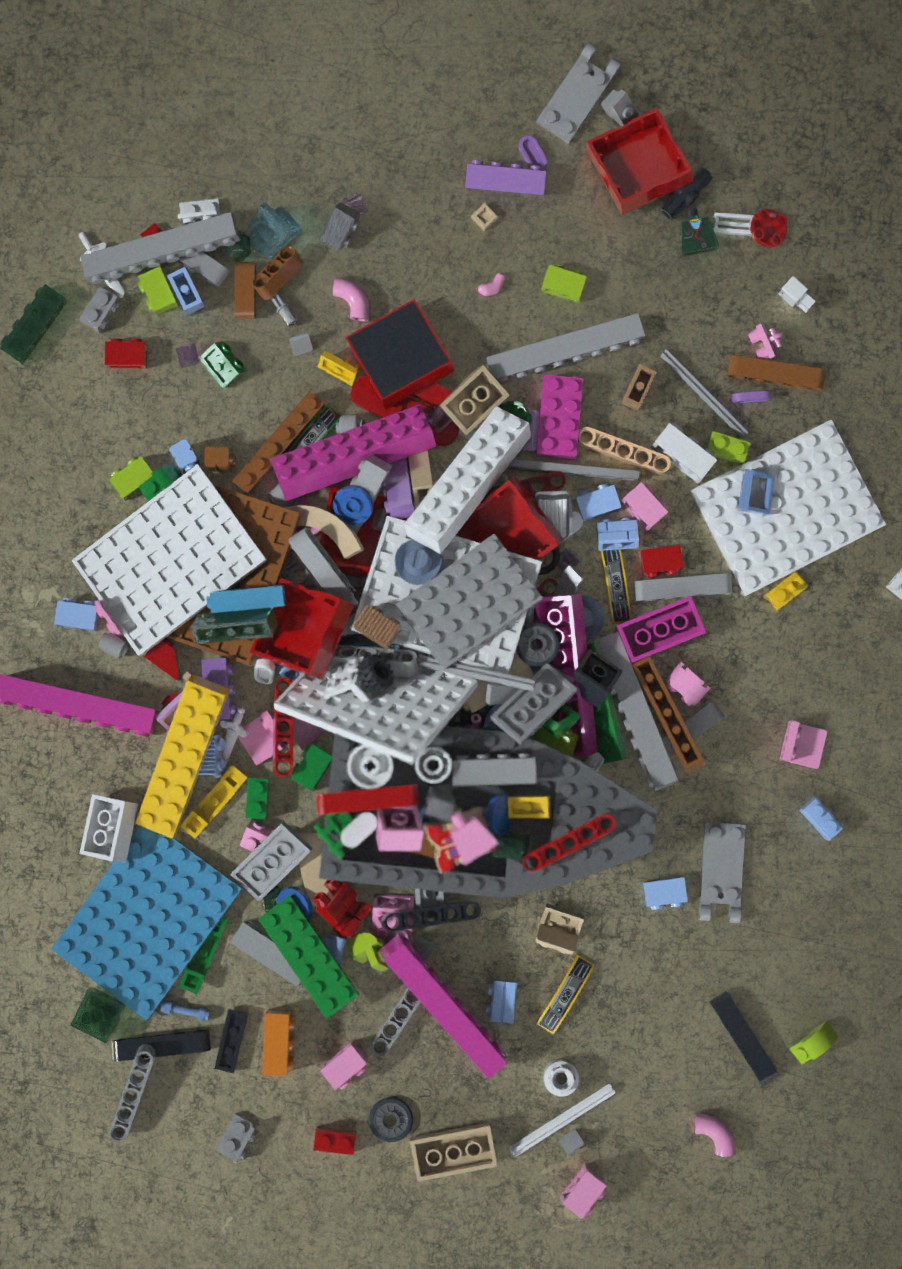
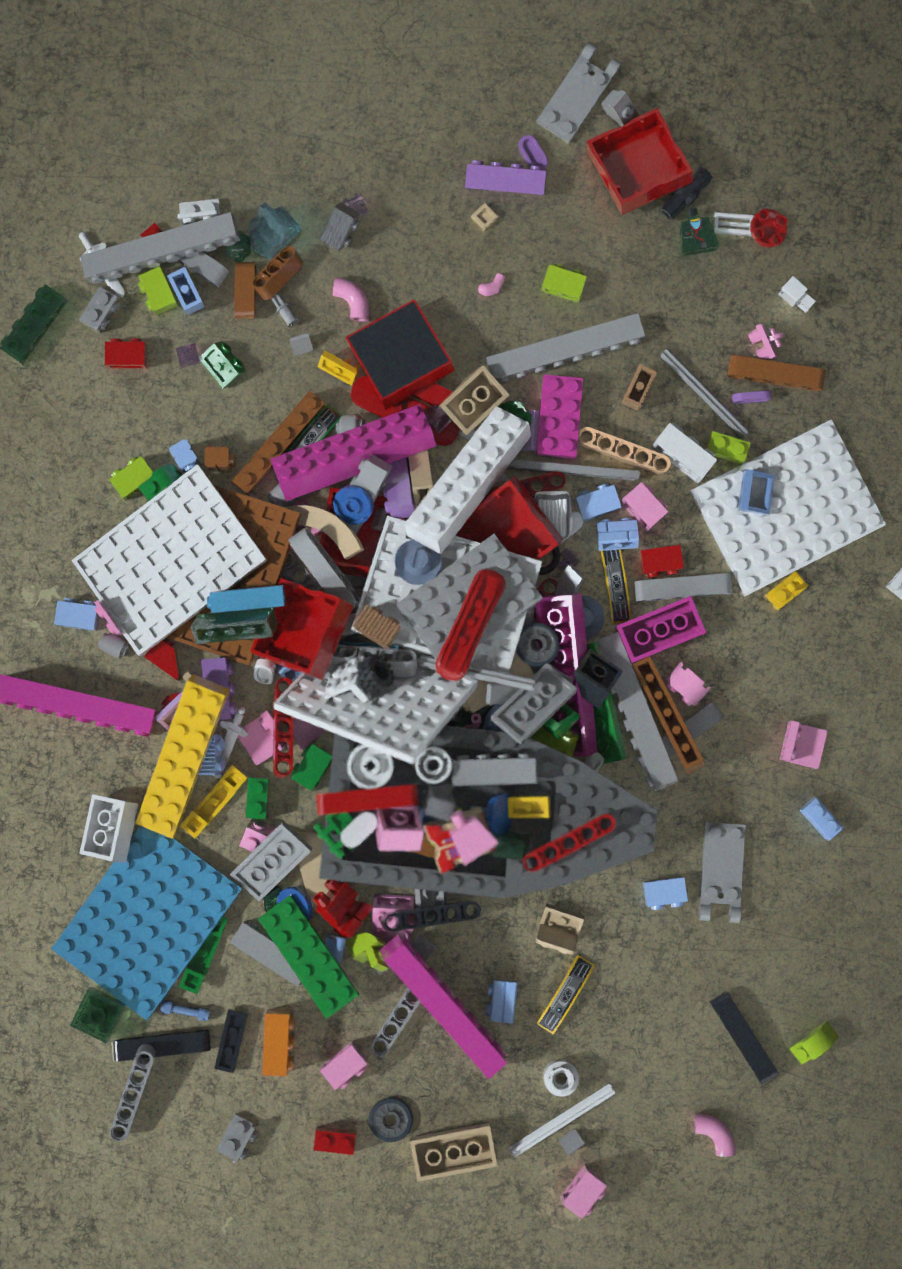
(470, 624): none -> red piece

